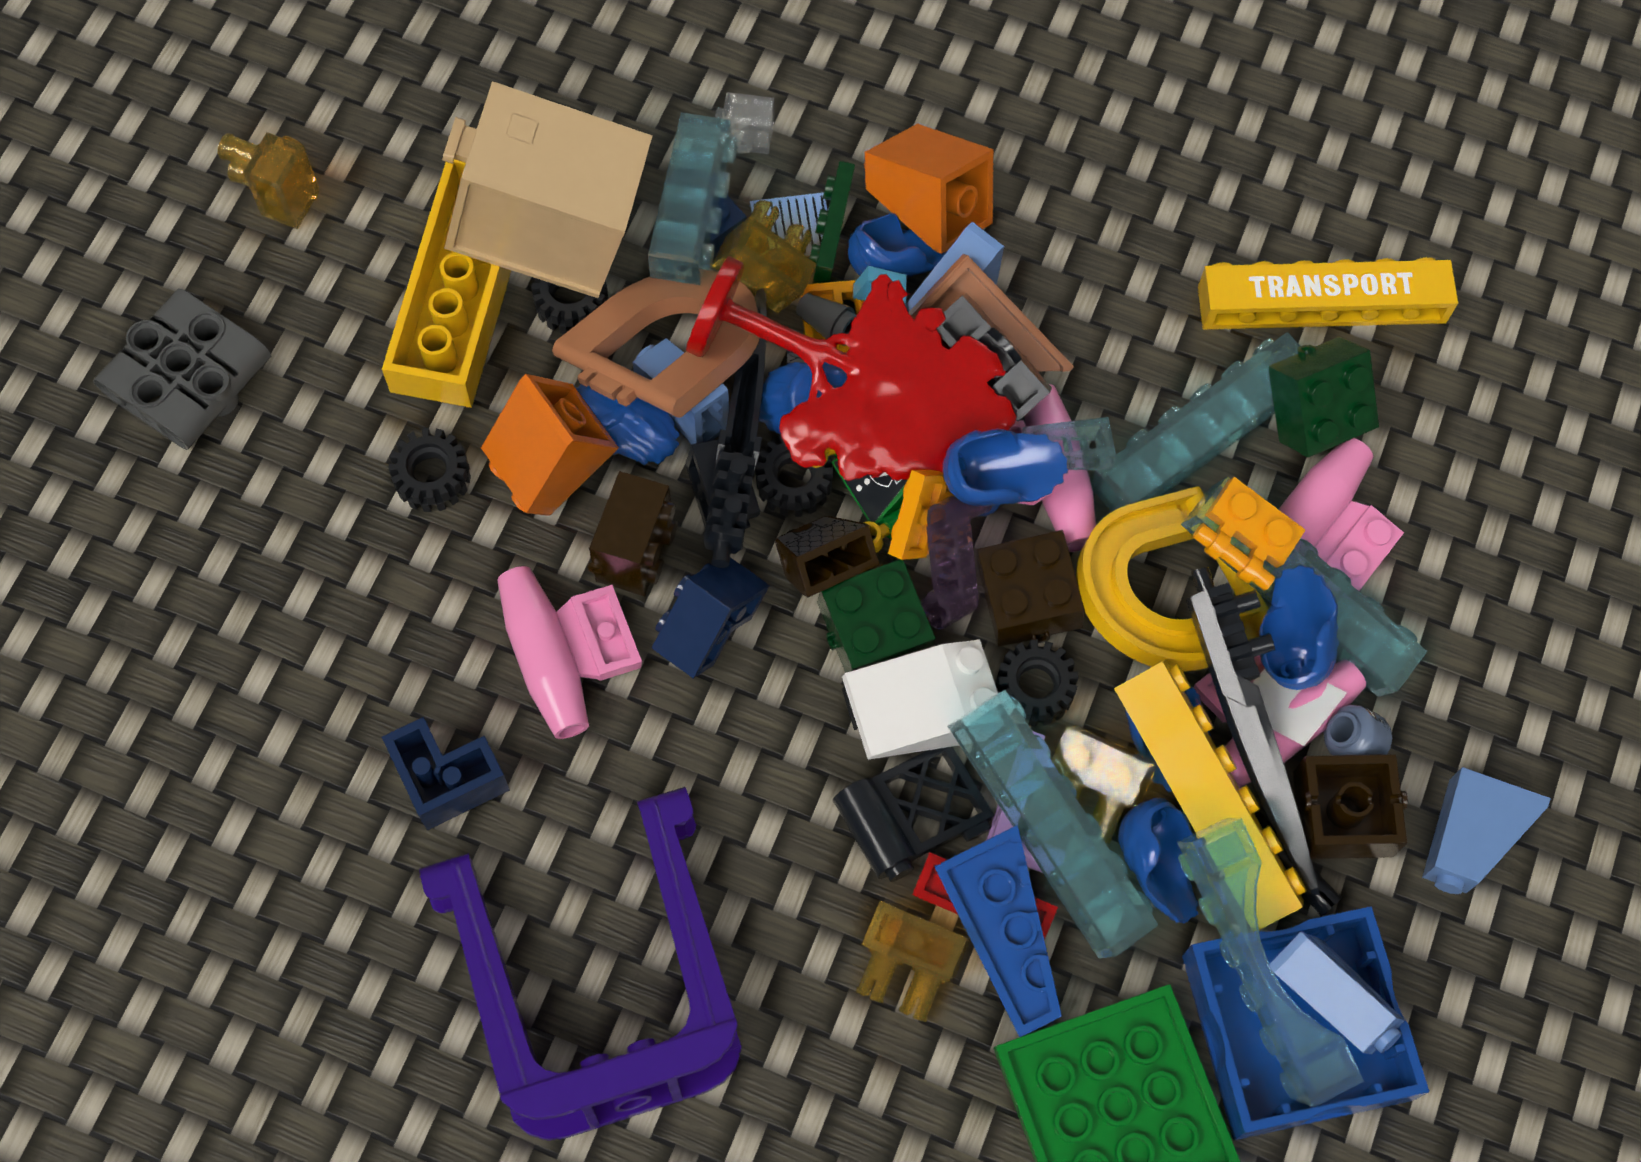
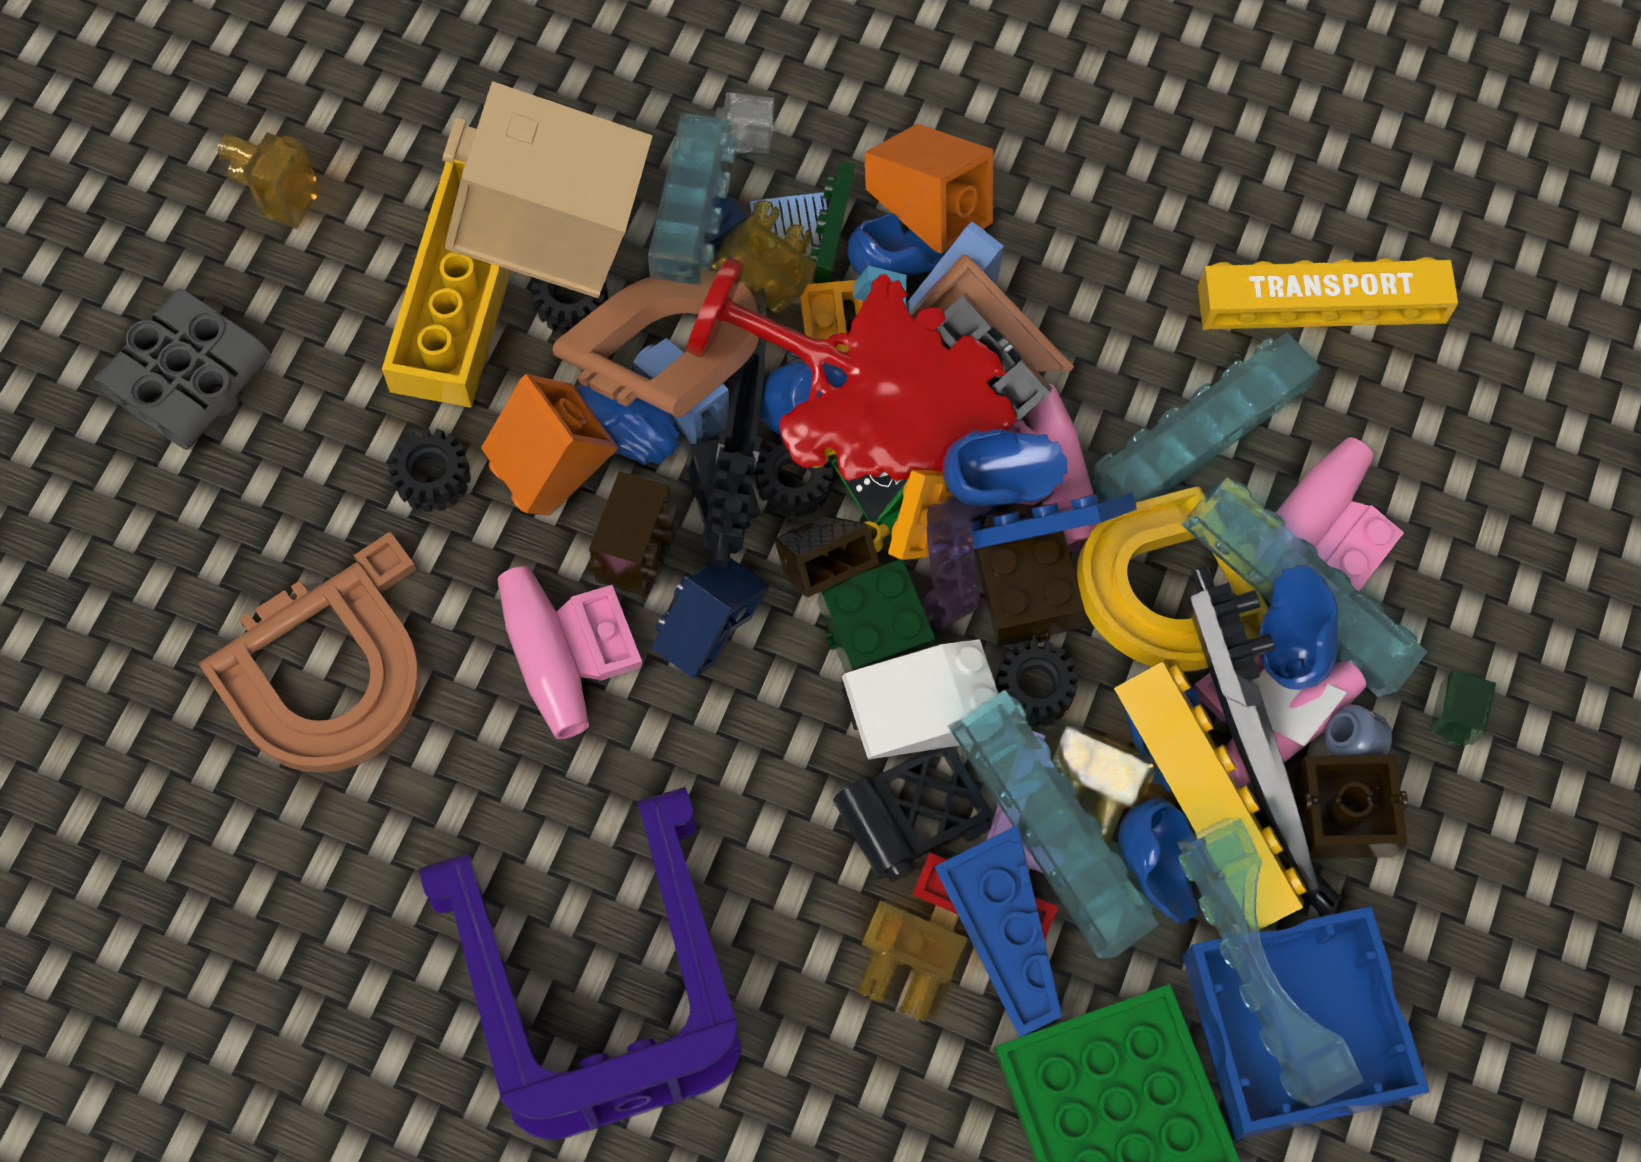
(337, 741): none -> nougat piece
(385, 562): none -> nougat tile
(447, 783): dark blue brick -> none
(825, 315): dark grey cone -> none
(1050, 519): none -> blue wing
(1083, 431): clear light blue slope -> none
(1256, 525): light orange plate -> none
(1323, 396): dark green brick -> none
(1338, 993): slope -> none
(1462, 708): none -> clear green brick
(1477, 828): medium blue slope -> none

